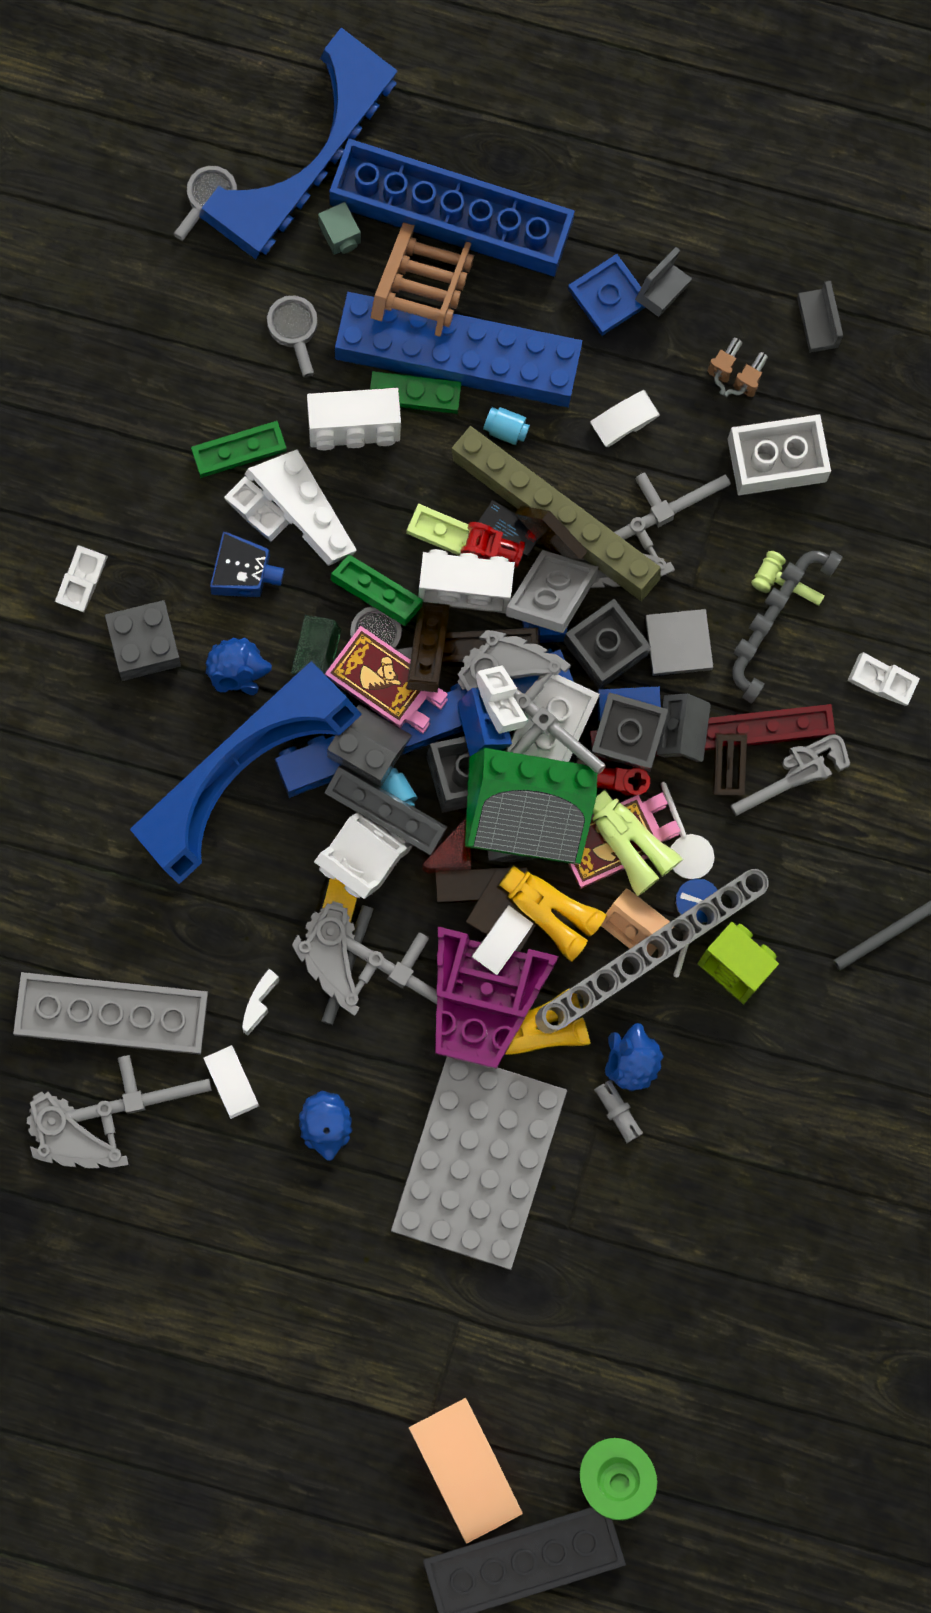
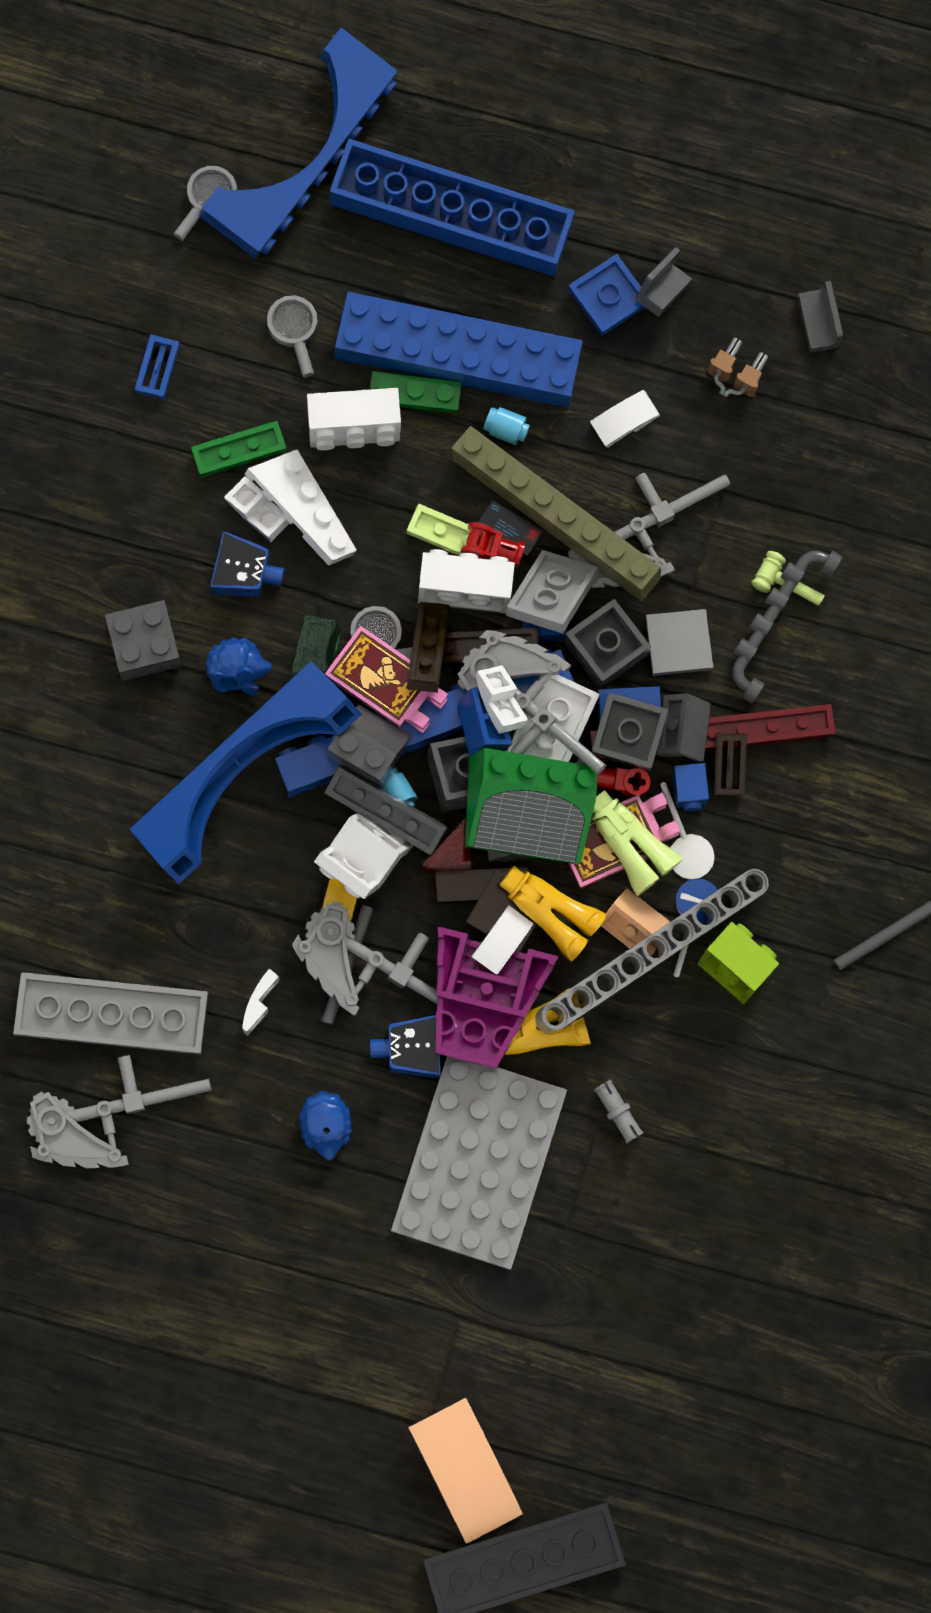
(81, 578): white slope -> none
(151, 391): none -> blue tile
(231, 1082): white slope -> none
(339, 229): sand green brick -> none
(376, 590): green plate -> none
(401, 263): medium nougat fence -> none
(410, 1047): none -> black torso
(551, 532): dark brown tile -> none
(618, 1479): bright green hat -> none
(633, 1059): blue animal -> none
(690, 786): none -> blue brick
(779, 454): white brick -> none
(804, 768): light grey piece -> none
(883, 680): white slope -> none

